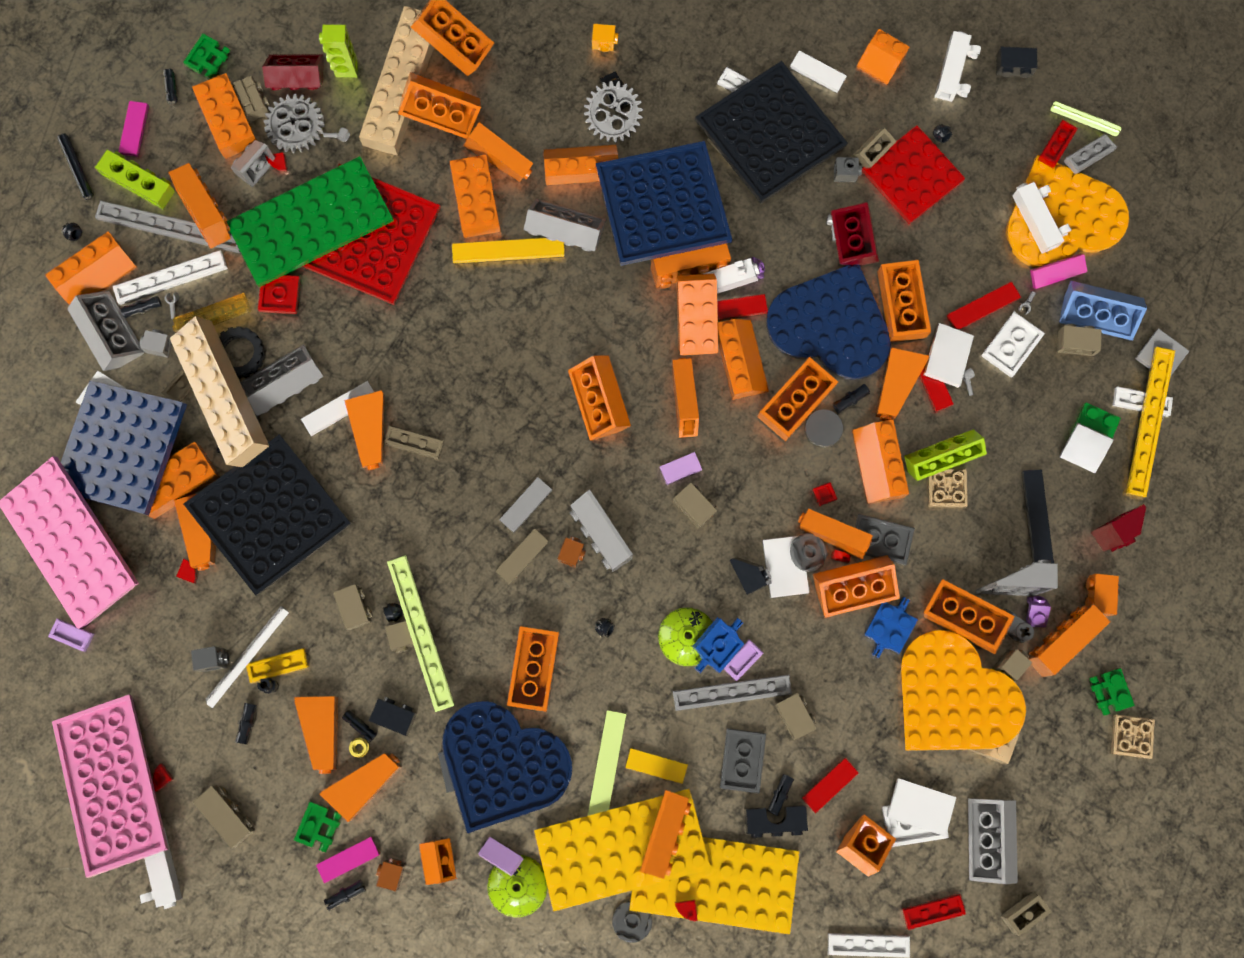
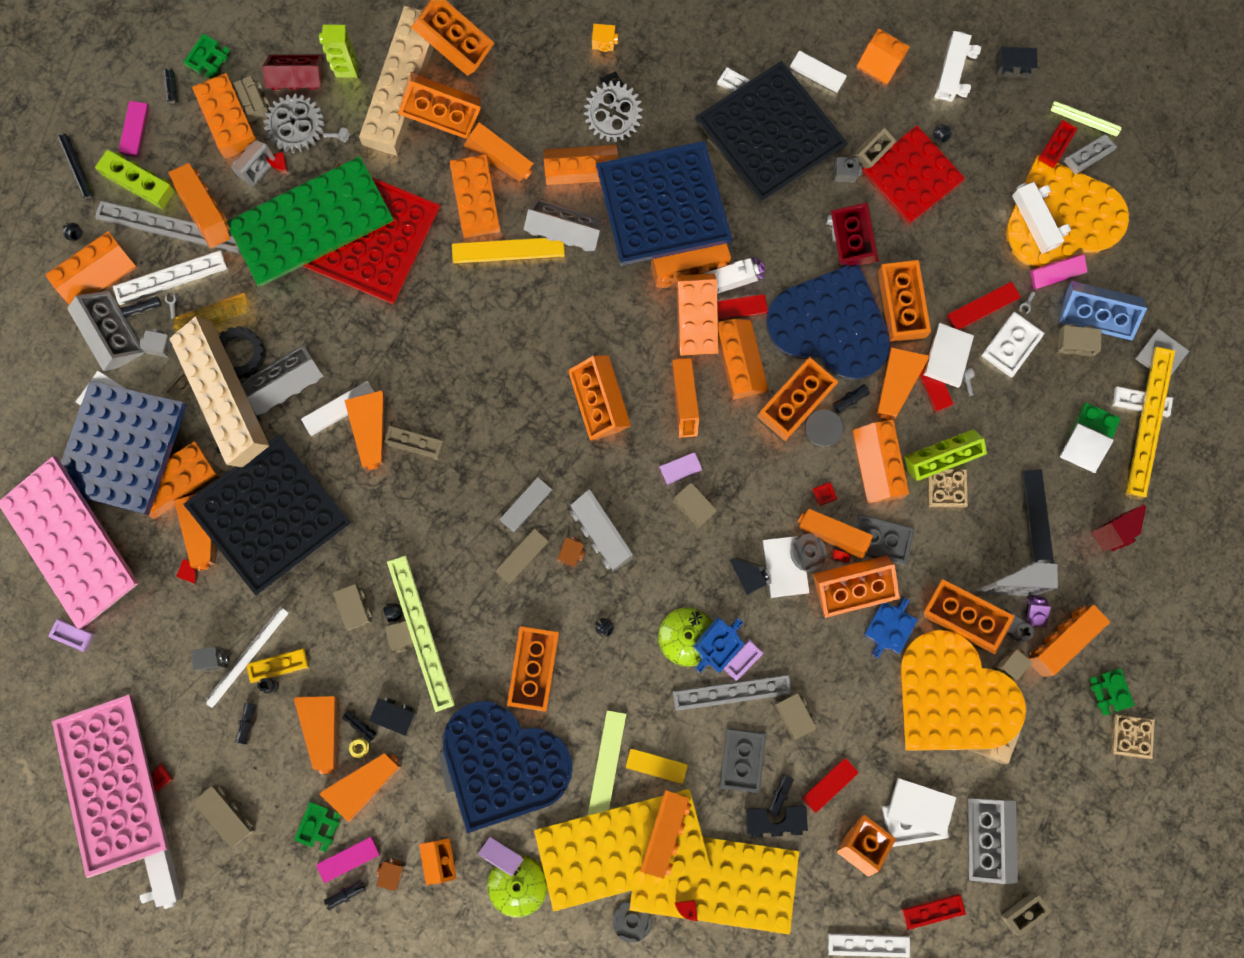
(280, 295): red plate -> none
(1103, 593): orange brick -> none

